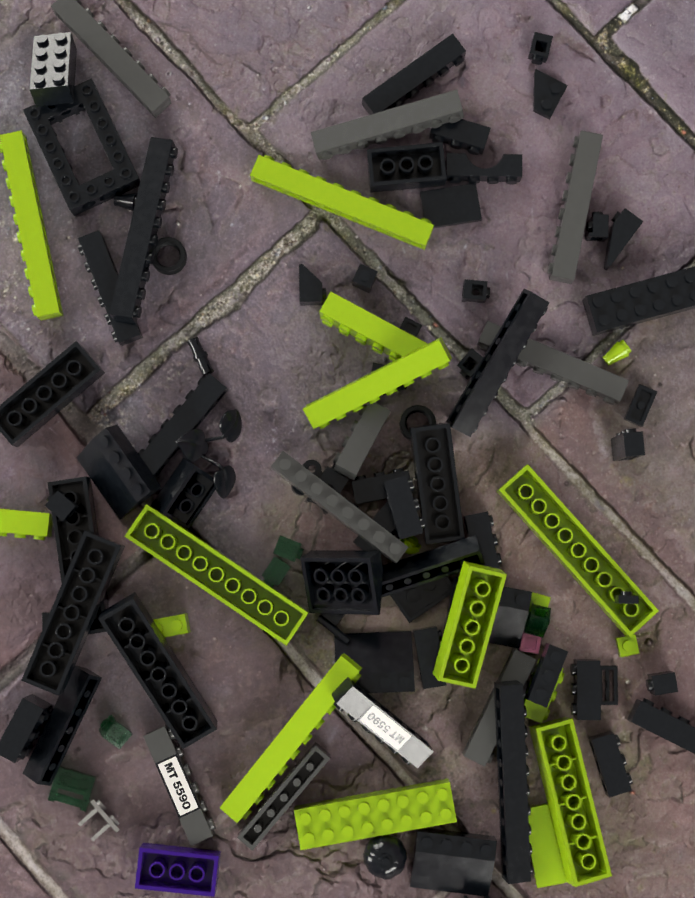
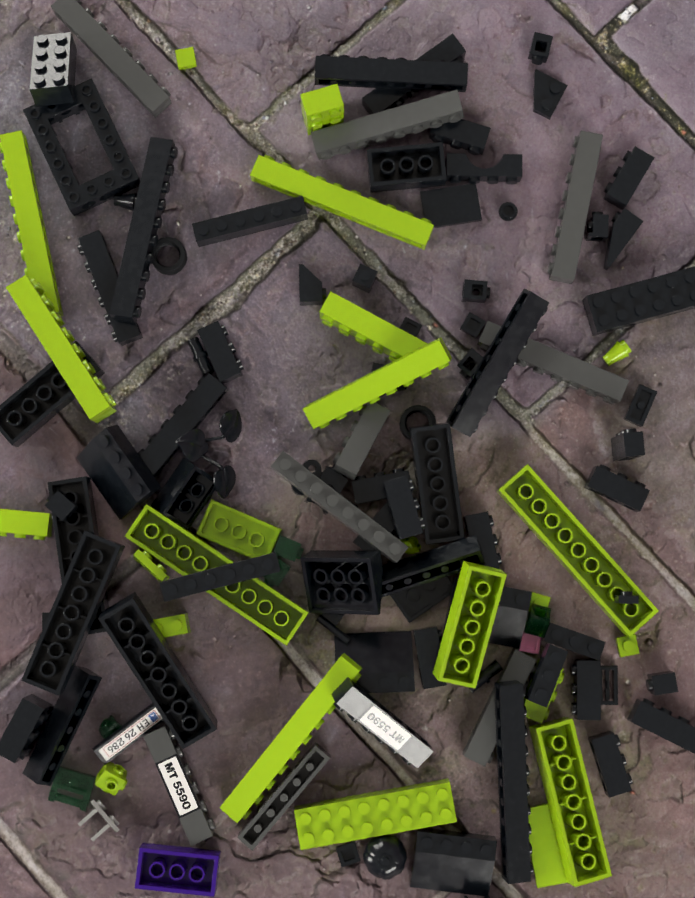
(61, 349): none -> lime brick
(111, 778): none -> lime brick
(128, 734): none -> tile
(157, 571): none -> lime plate
(186, 58): none -> lime tile
(220, 352): none -> black brick
(220, 576): none -> black brick
(237, 531): none -> lime tile
(250, 221): none -> black brick
(322, 108): none -> lime brick
(348, 853): none -> black plate
(391, 73): none -> black brick
(472, 325): none -> black plate
(486, 674): none -> black pin
(508, 211): none -> black plate
(574, 641): none -> black brick
(617, 488): none -> black brick
(628, 177): none -> black brick

